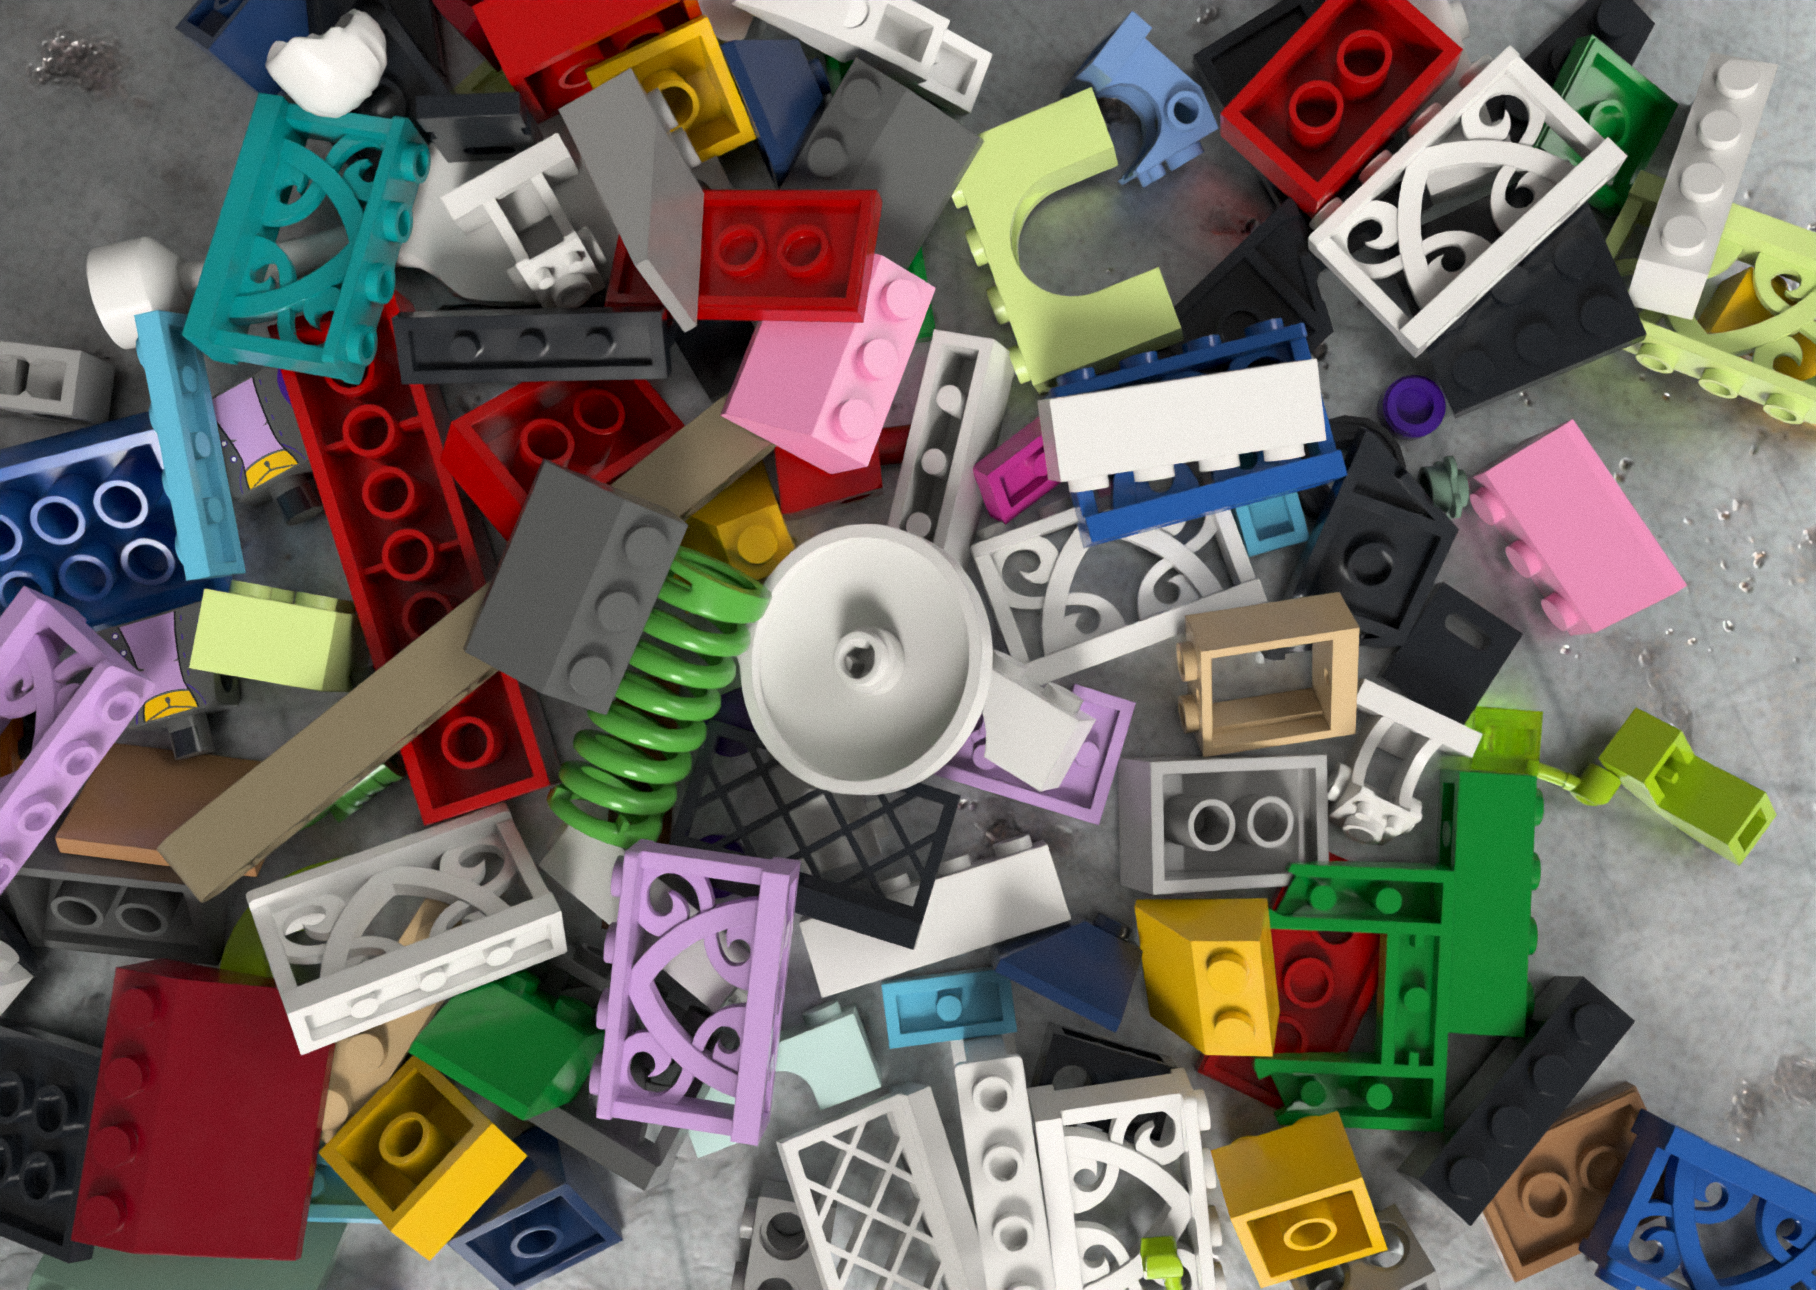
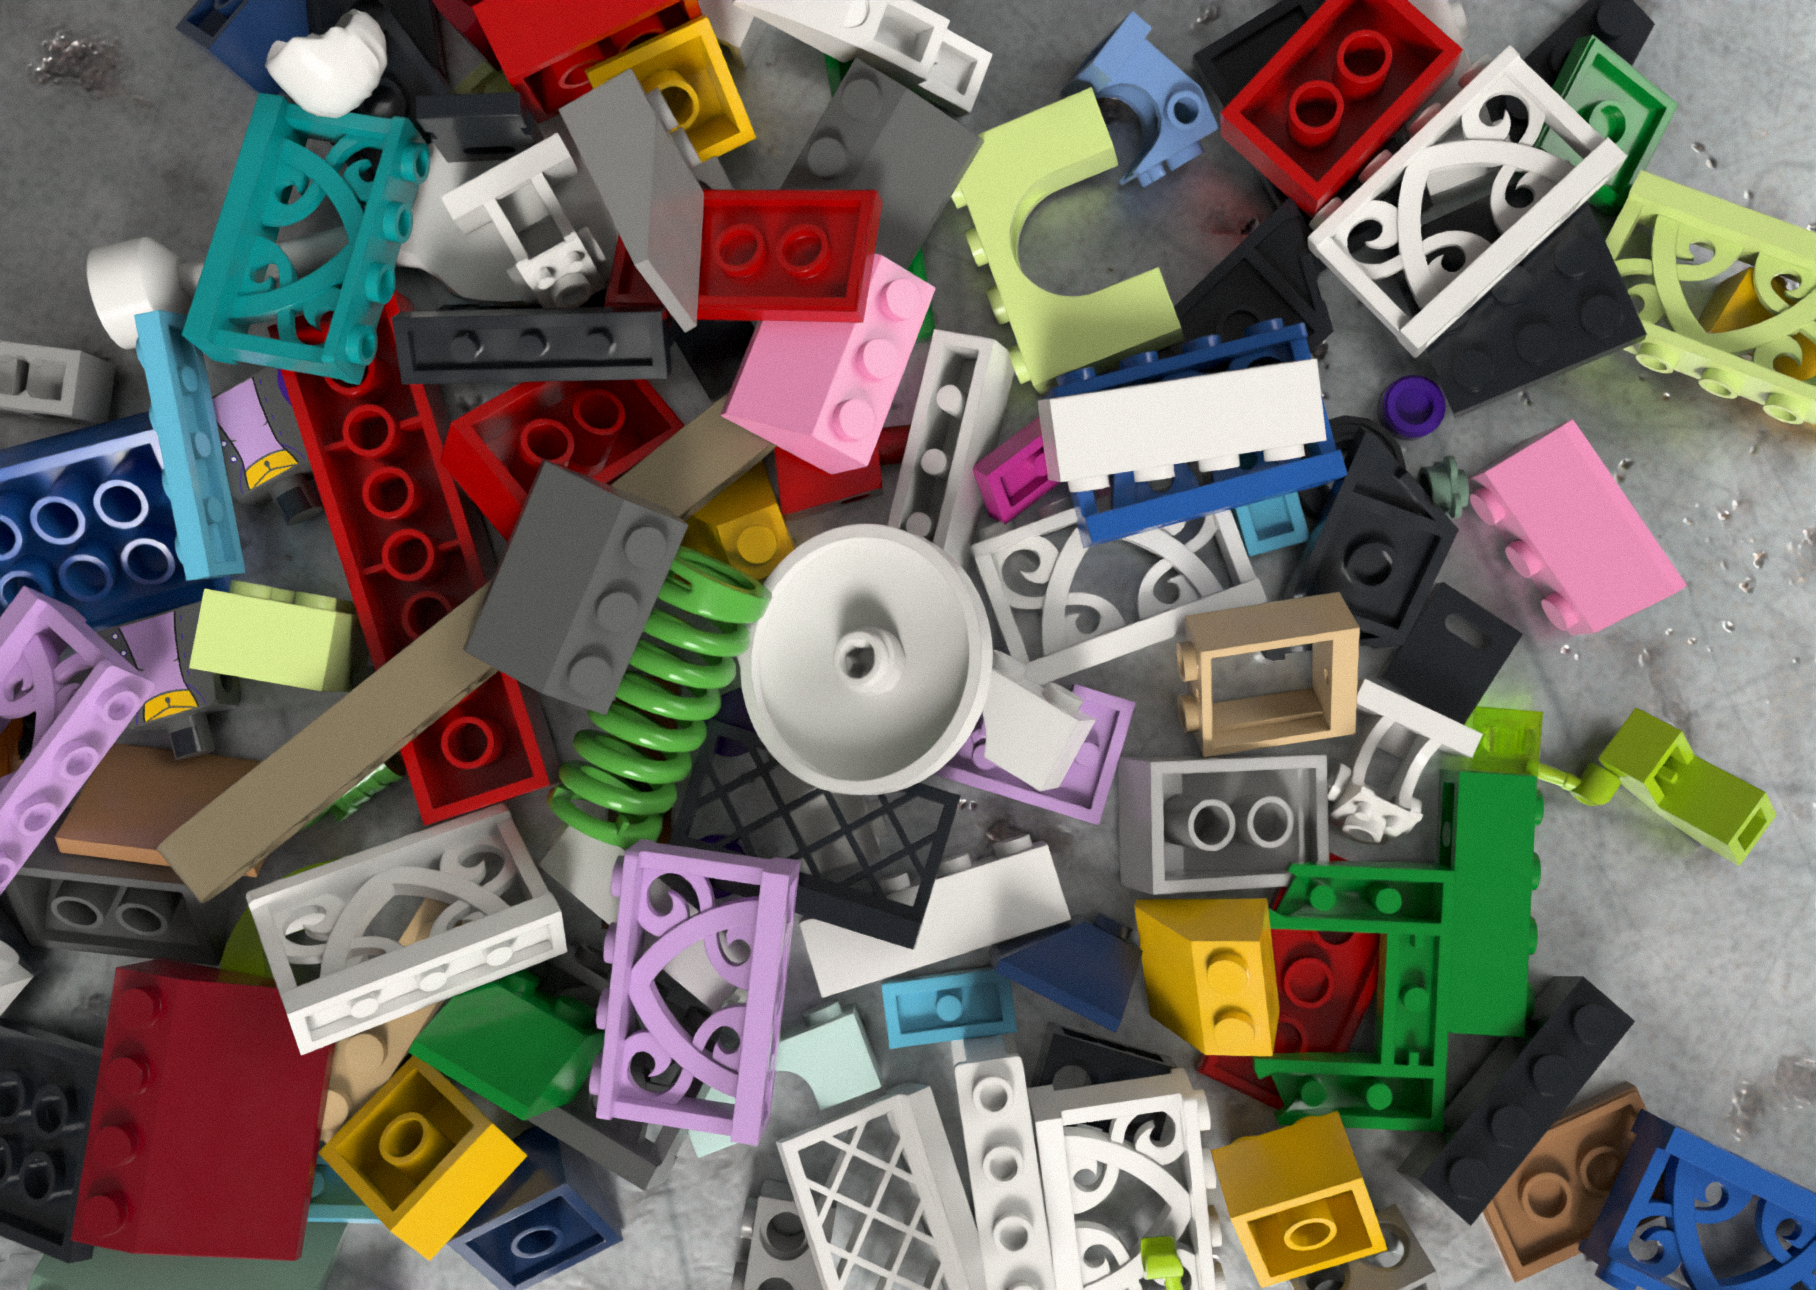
(780, 97): dark blue slope -> none
(1701, 185): white arch -> none

